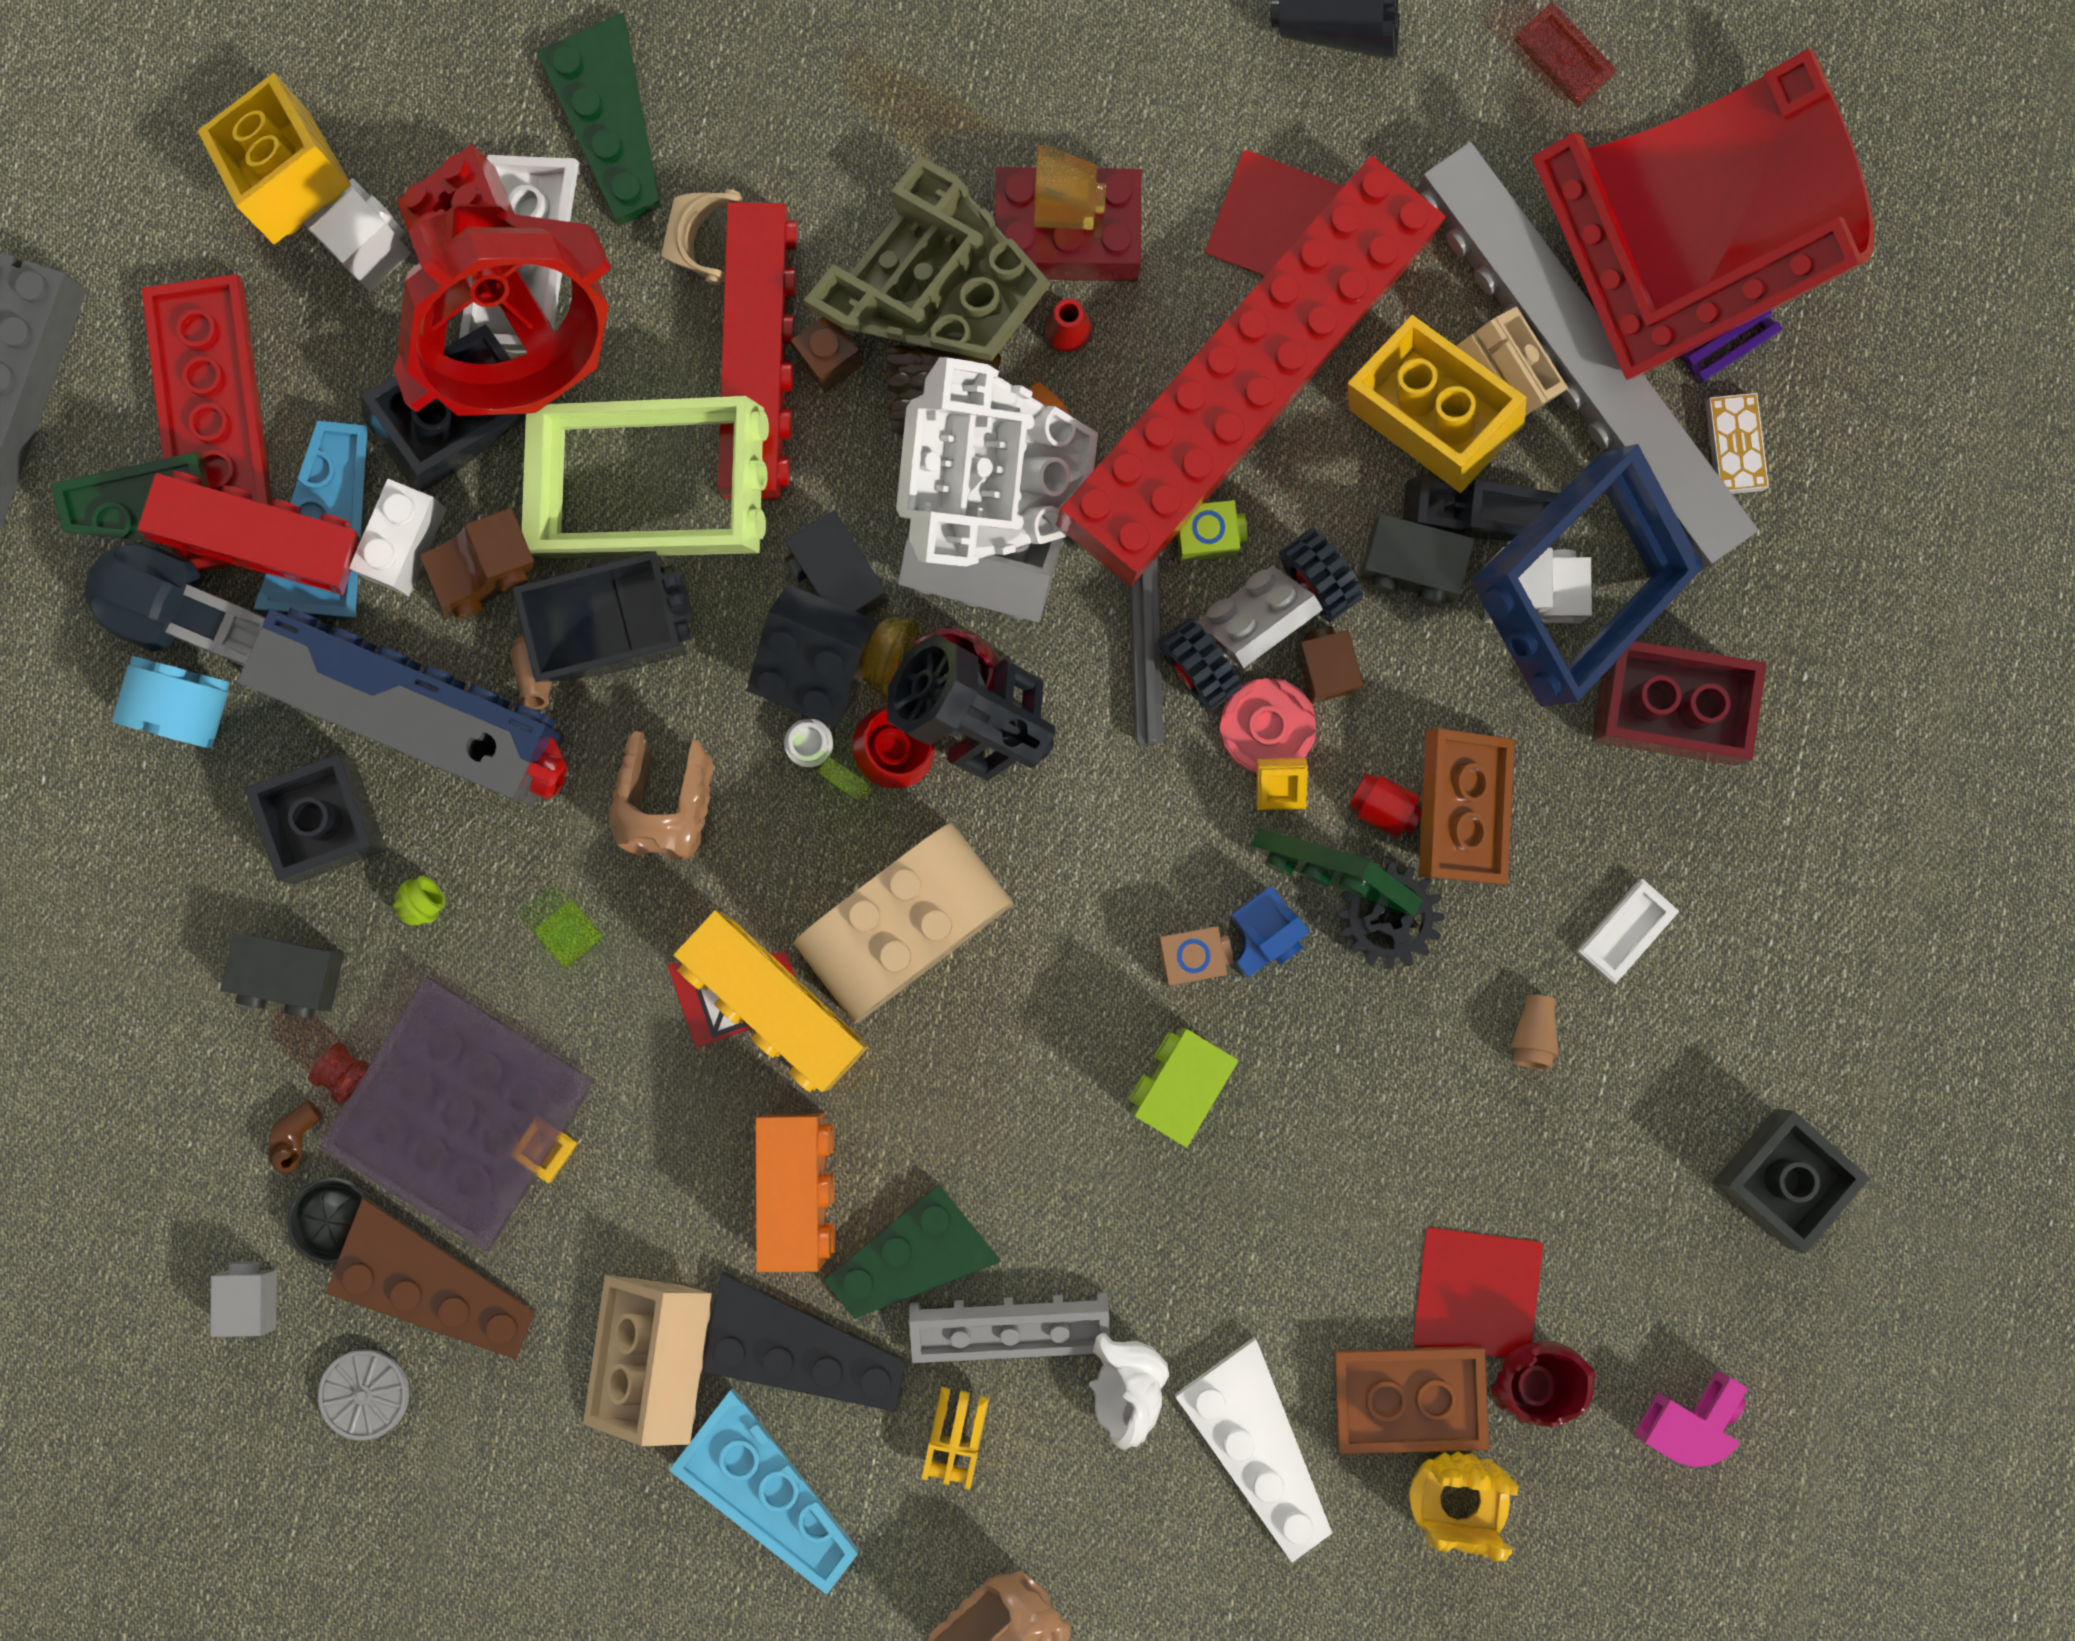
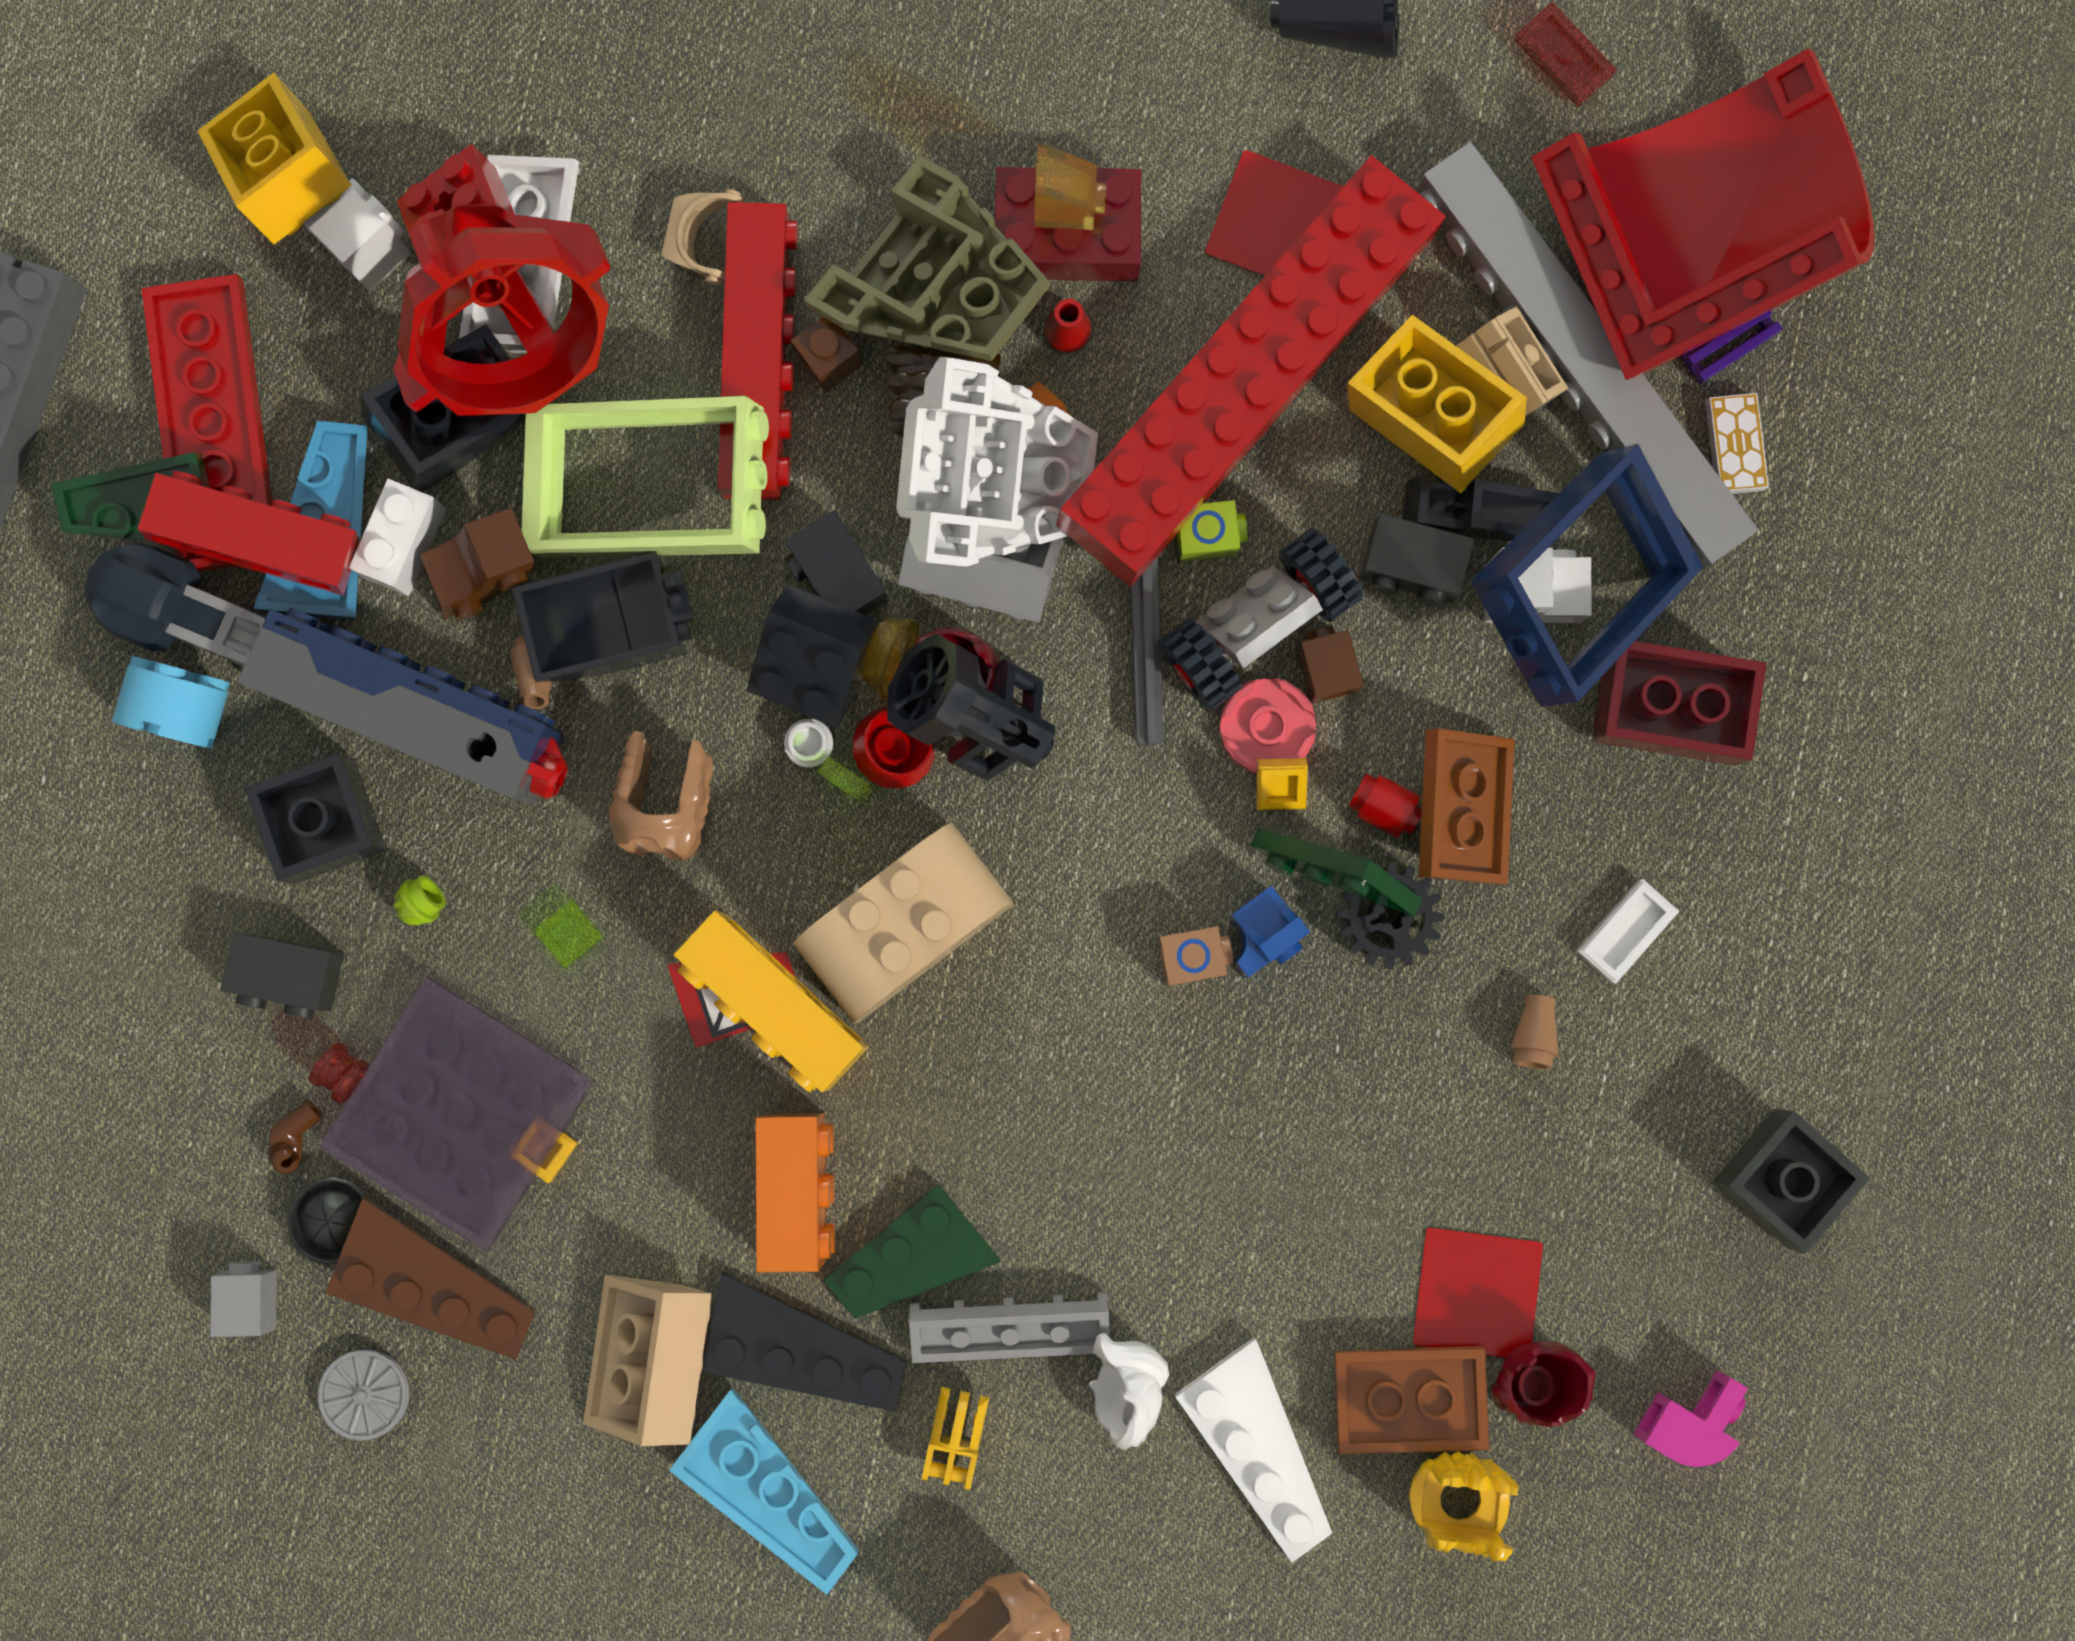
(602, 101): dark green wing -> none
(1182, 1085): lime brick -> none

